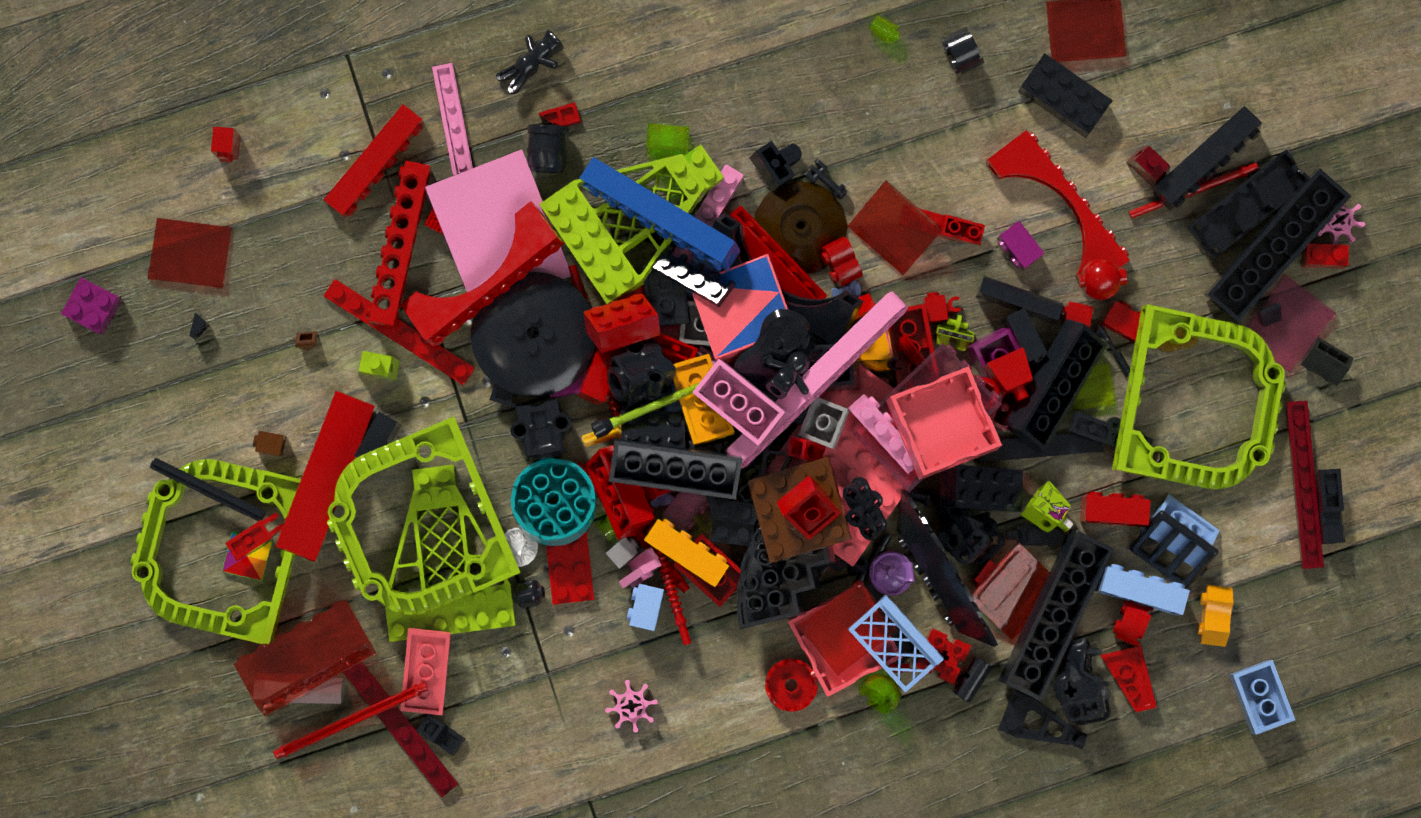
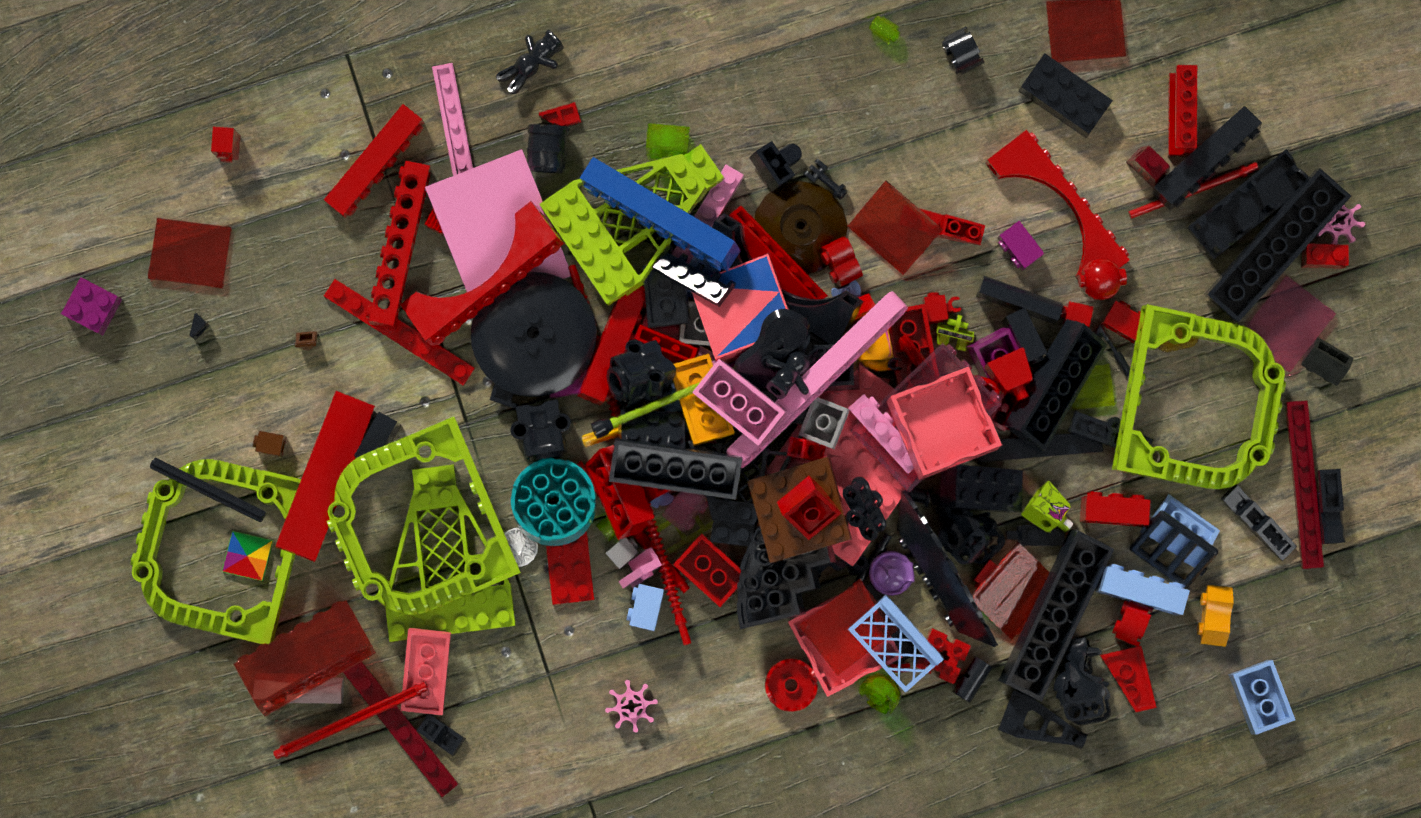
(253, 537): red hinge -> none
(378, 365): lime torso -> none
(528, 593): black head -> none
(621, 323): red brick -> none
(686, 552): light orange brick -> none
(1182, 111): none -> red panel
(1258, 522): none -> black slope
(1270, 315): black slope -> none

